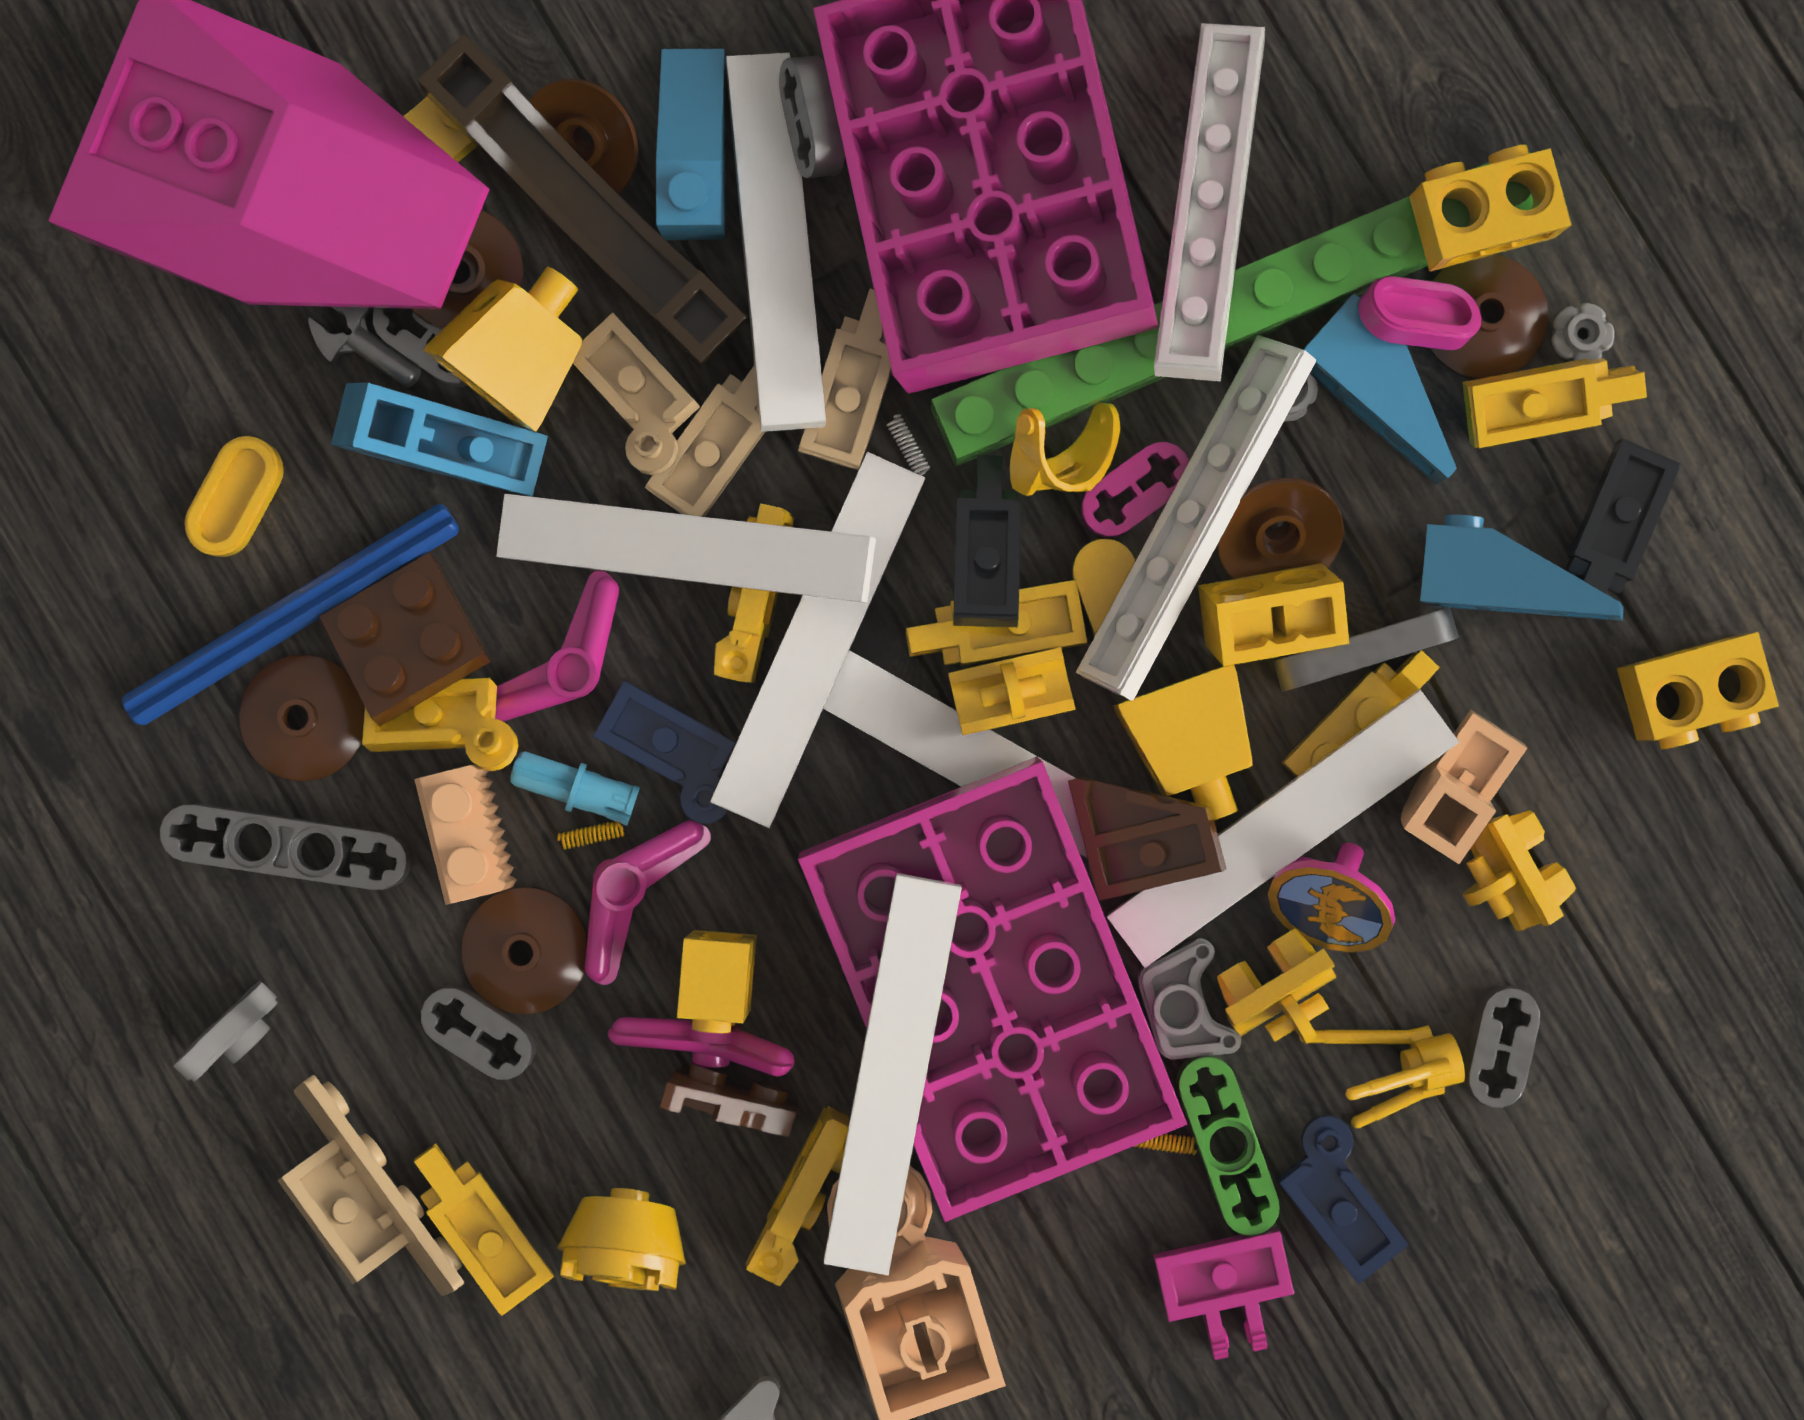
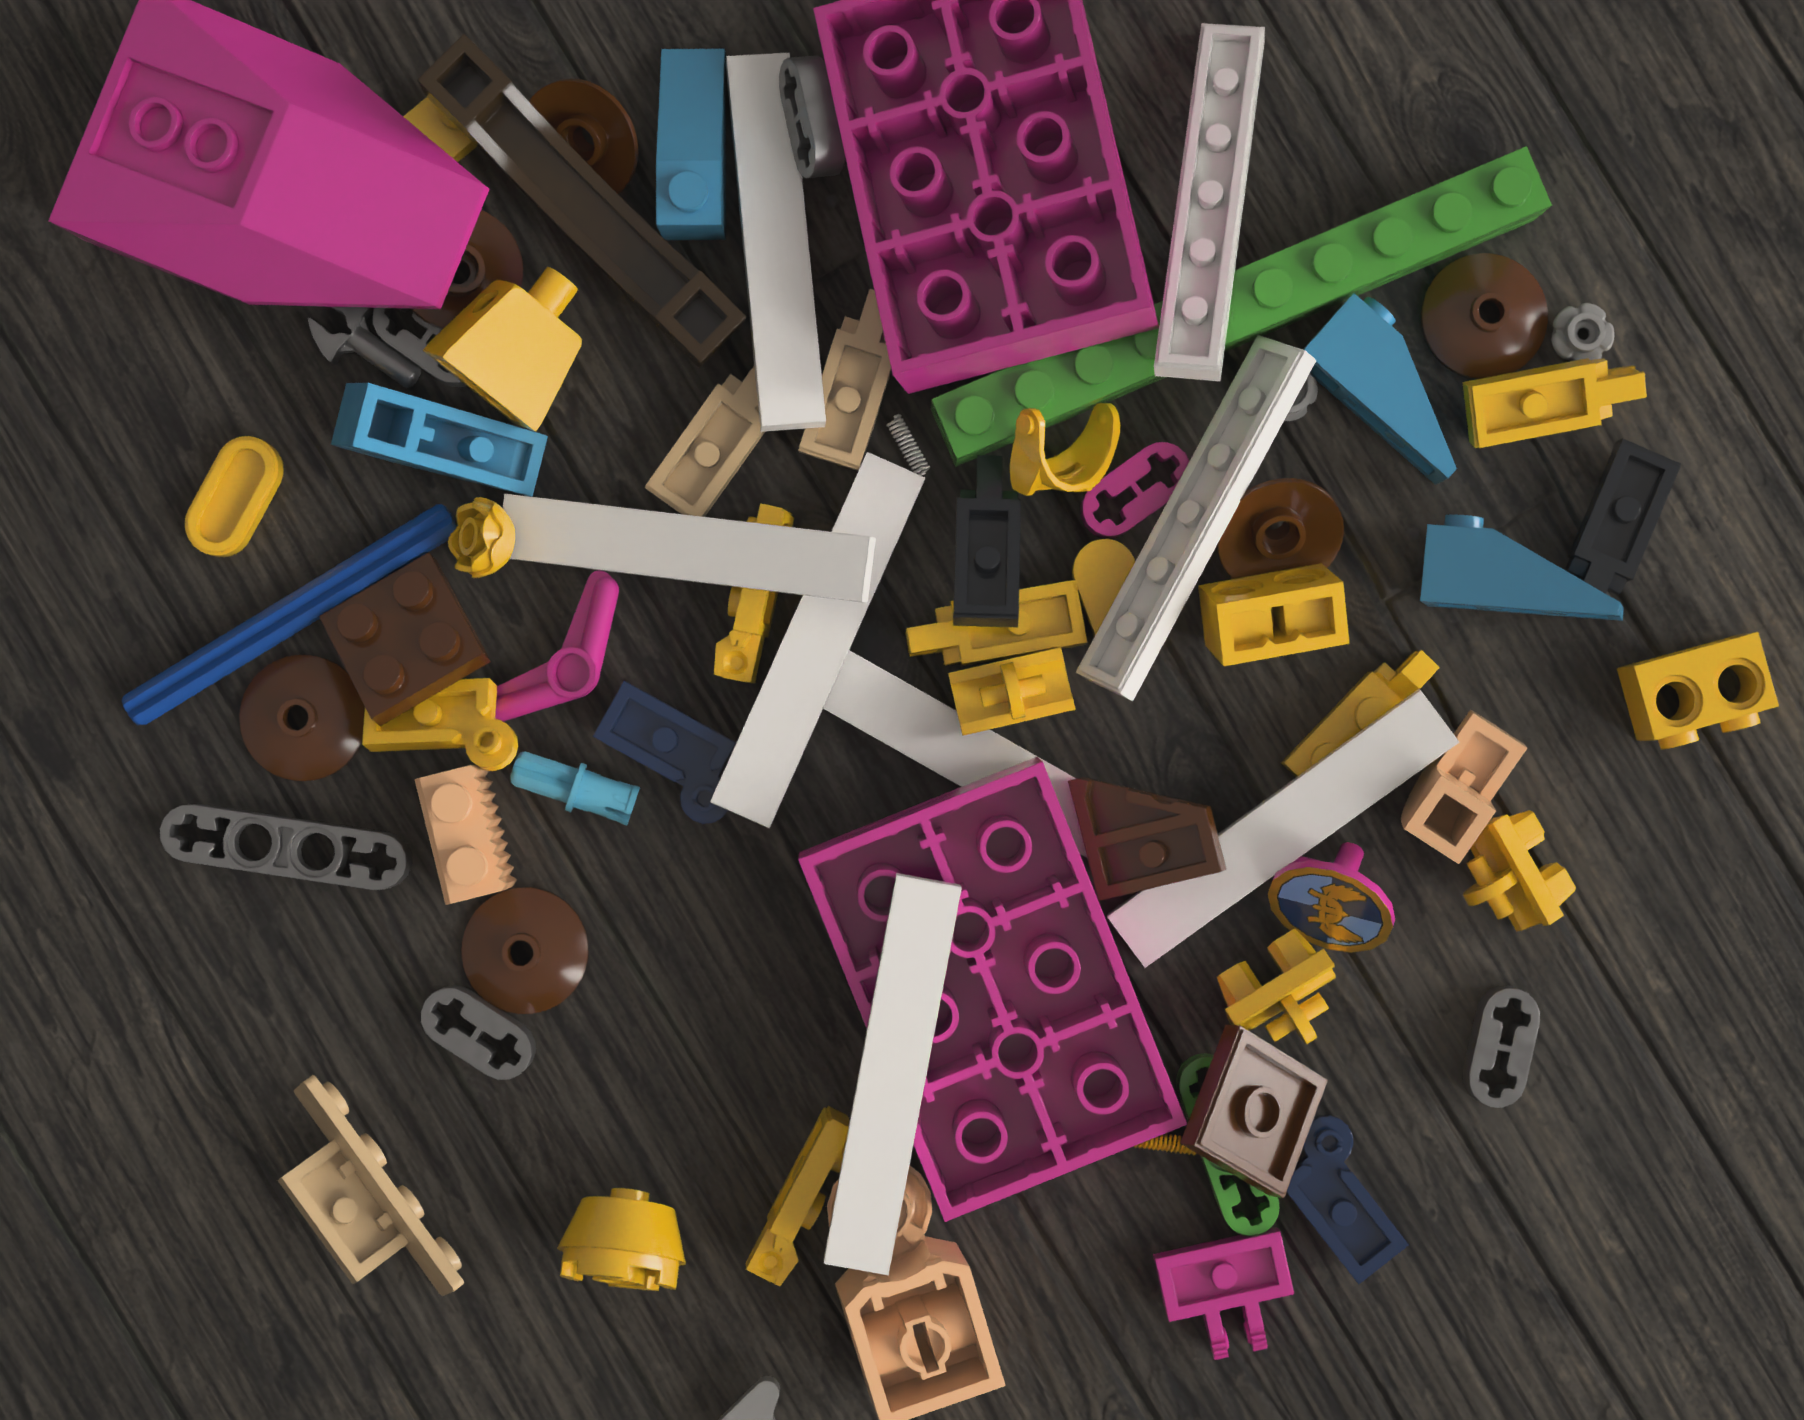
(231, 1034): light grey piece -> none
(481, 1231): yellow hinge -> none
(482, 538): none -> yellow plate
(604, 827): yellow leg -> none
(621, 886): dark pink piece -> none
(638, 391): tan hinge -> none
(706, 1089): reddish brown wing -> none
(707, 1048): dark pink piece -> none
(716, 979): yellow brick -> none
(1177, 1005): light grey piece -> none
(1192, 736): yellow torso -> none
(1254, 1111): none -> tile
(1366, 649): flat silver beam -> none
(1419, 313): dark pink tile -> none
(1426, 1067): yellow plant -> none
(1494, 221): yellow brick -> none

